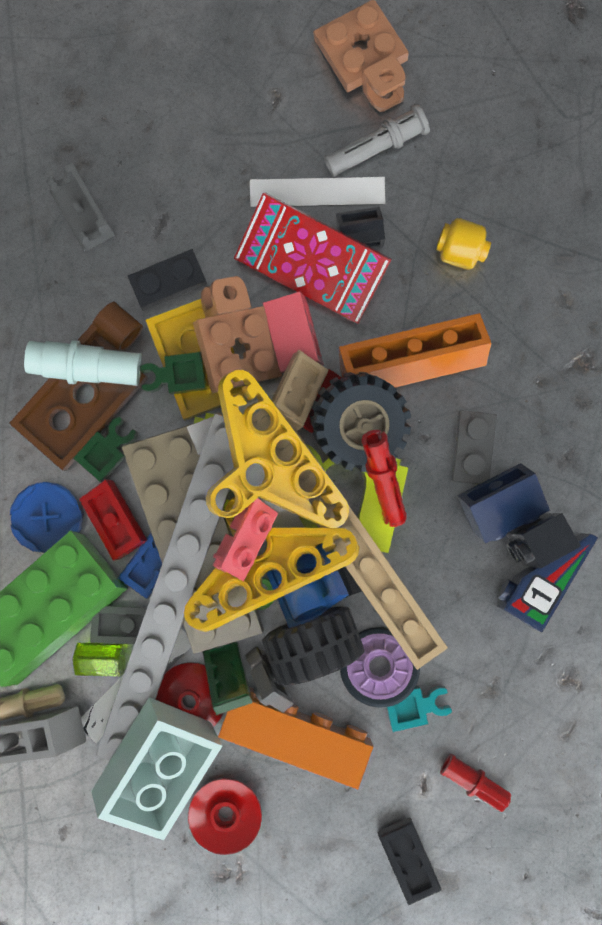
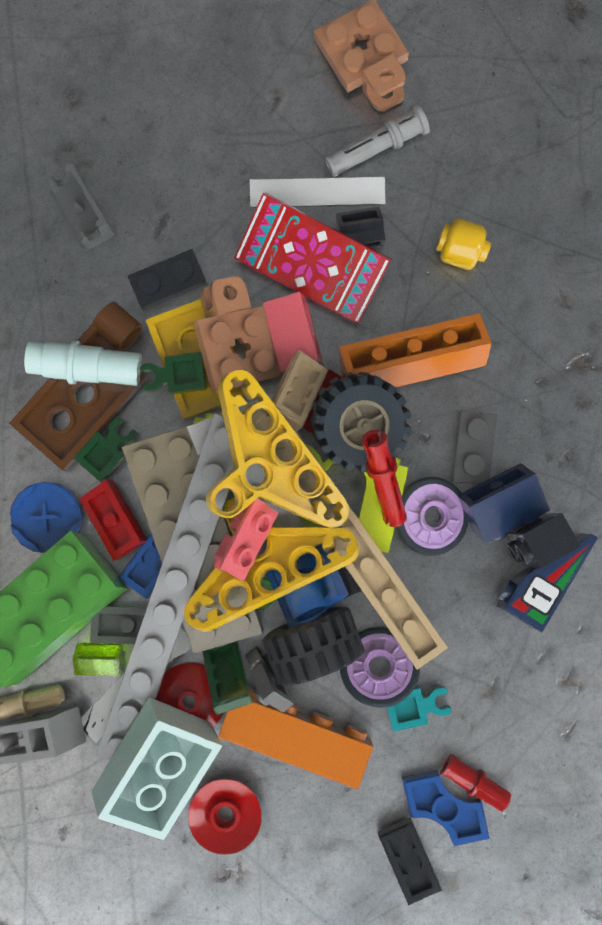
(452, 522): none -> lavender wheel
(460, 816): none -> blue tile

